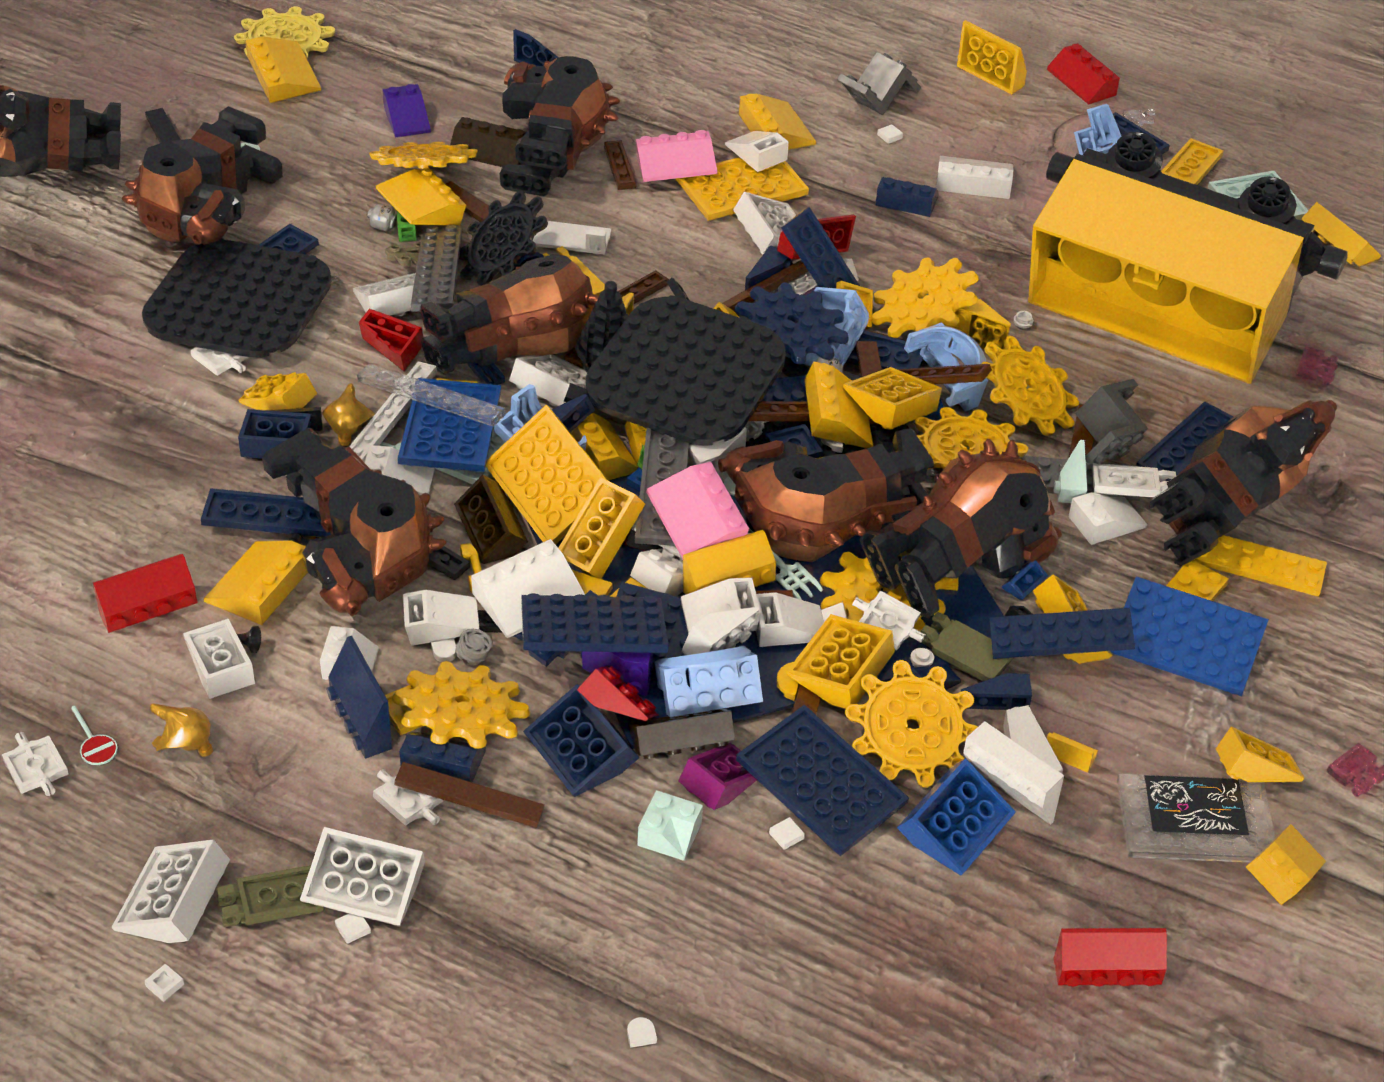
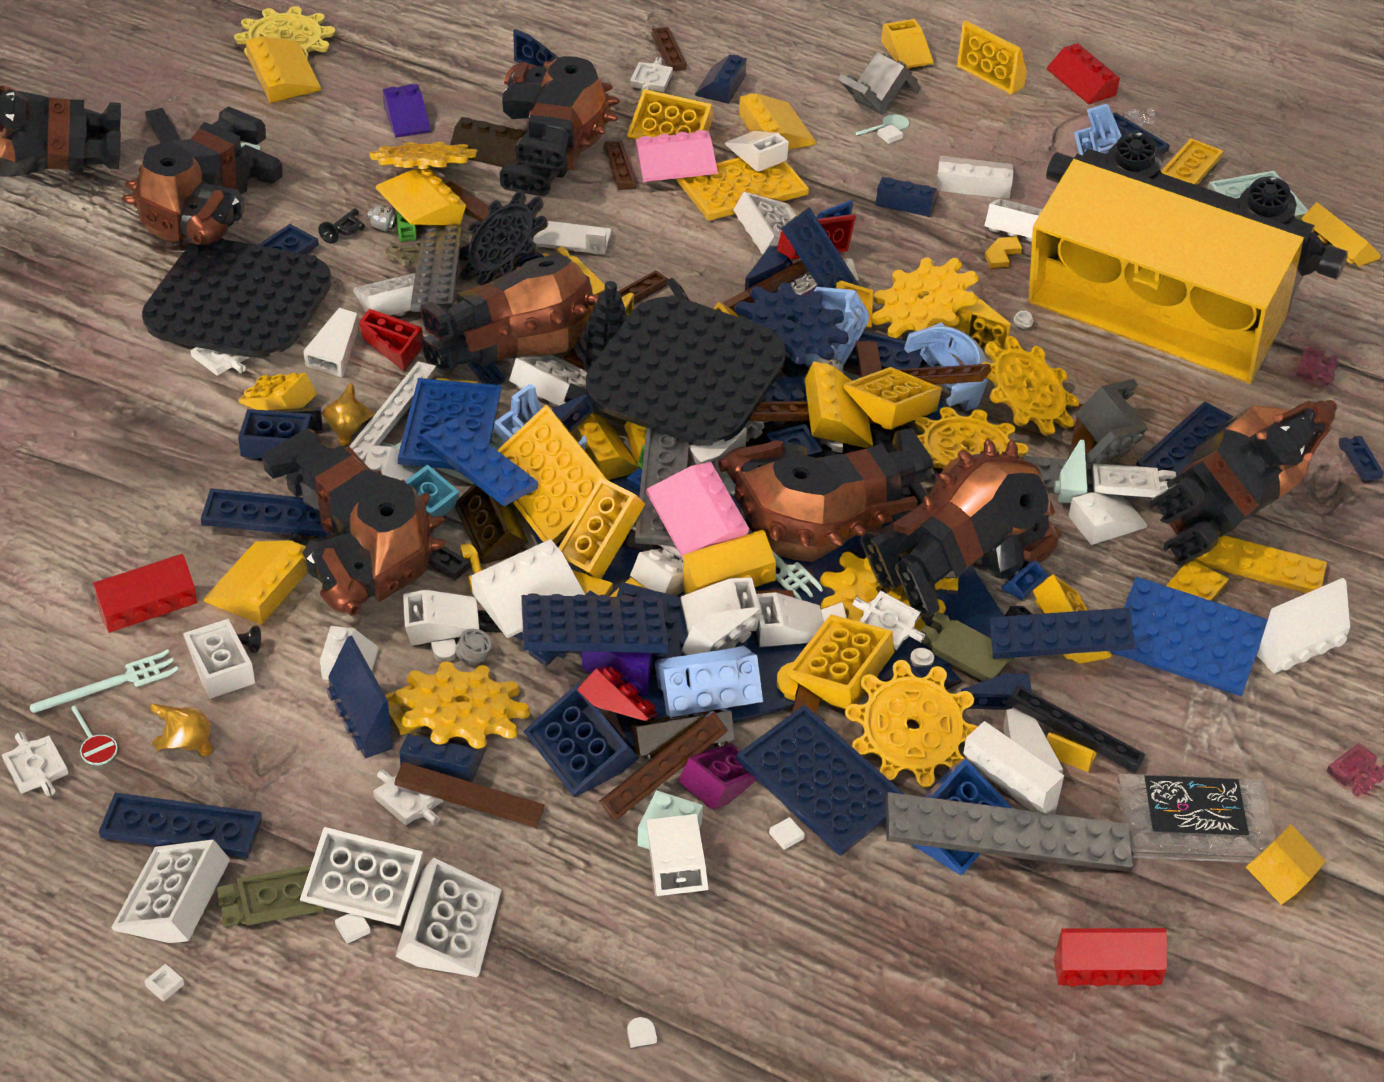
(130, 675): none -> light aqua piece
(178, 822): none -> dark blue plate
(330, 232): none -> black piece
(333, 344): none -> white slope
(431, 394): clear plate -> none
(442, 493): none -> medium azure brick
(448, 920): none -> white slope
(479, 462): none -> blue plate
(651, 76): none -> white plate
(663, 766): none -> reddish brown tile
(669, 48): none -> reddish brown tile
(669, 115): none -> yellow slope
(676, 855): none -> white slope
(723, 79): none -> dark blue slope
(839, 210): none -> blue slope
(898, 121): none -> light aqua piece
(906, 43): none -> yellow slope
(997, 253): none -> yellow tile
(1008, 832): none -> flat silver plate
(1012, 218): none -> white slope
(1076, 729): none -> black tile
(1256, 760): yellow slope -> none
(1306, 627): none -> white slope
(1361, 458): none -> dark blue plate

